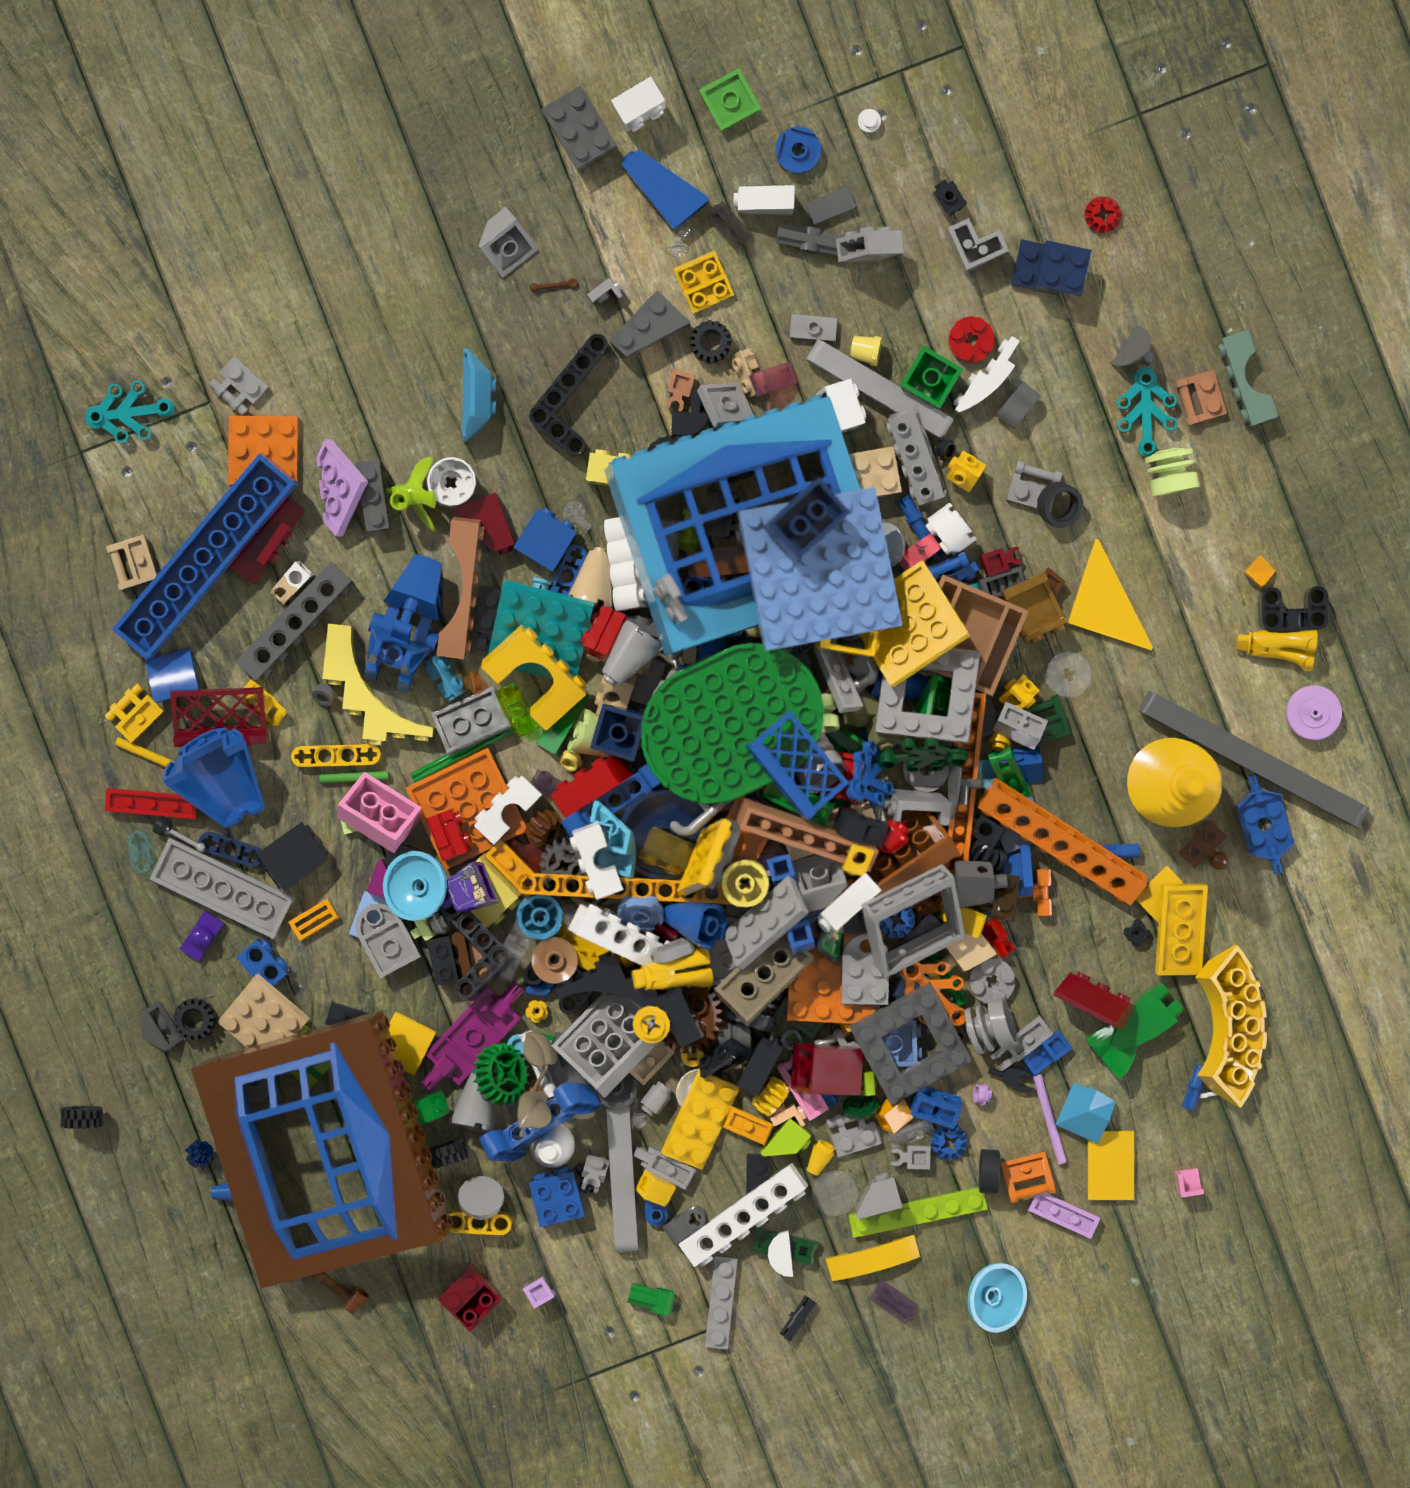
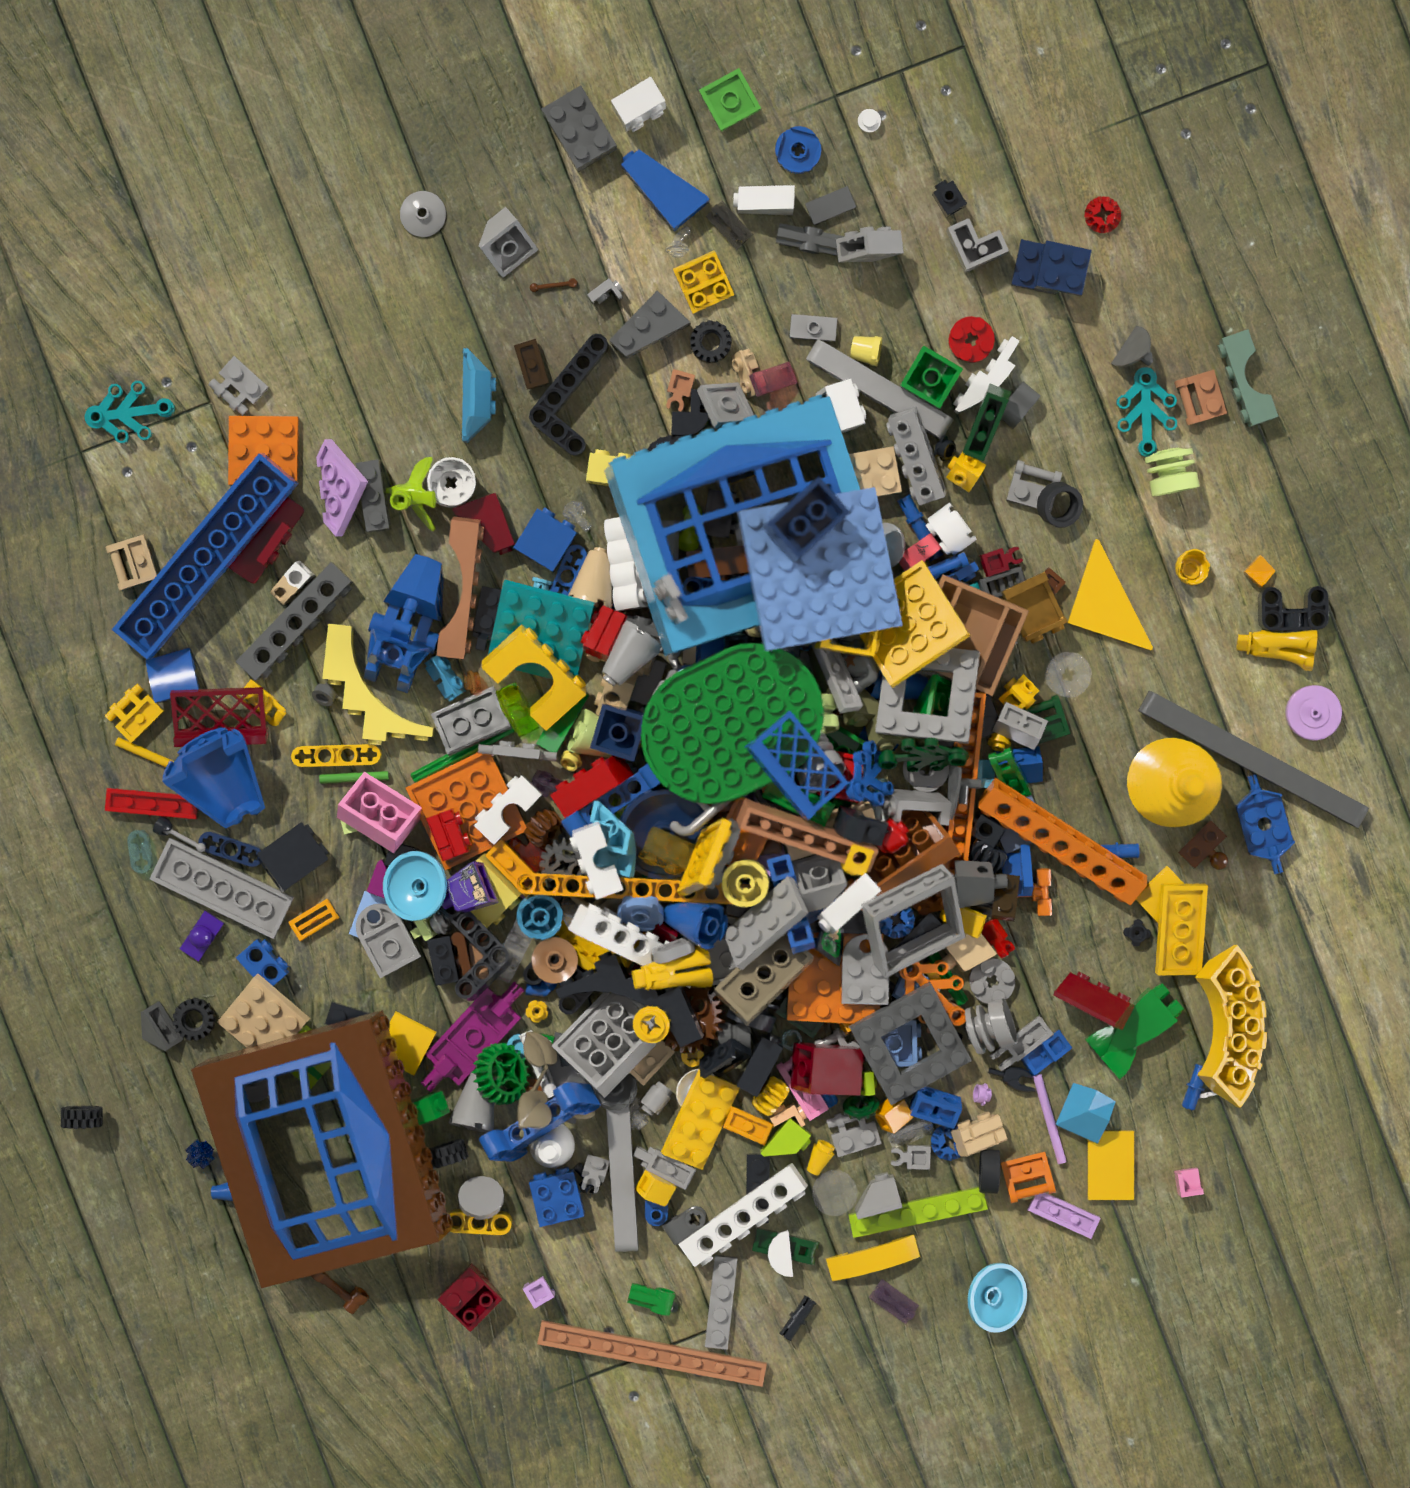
(426, 225): none -> light grey dish
(526, 751): none -> light grey plate
(531, 364): none -> dark brown plate
(652, 1353): none -> nougat plate
(979, 1134): none -> tan brick
(986, 422): none -> dark green brick
(1192, 567): none -> yellow hair

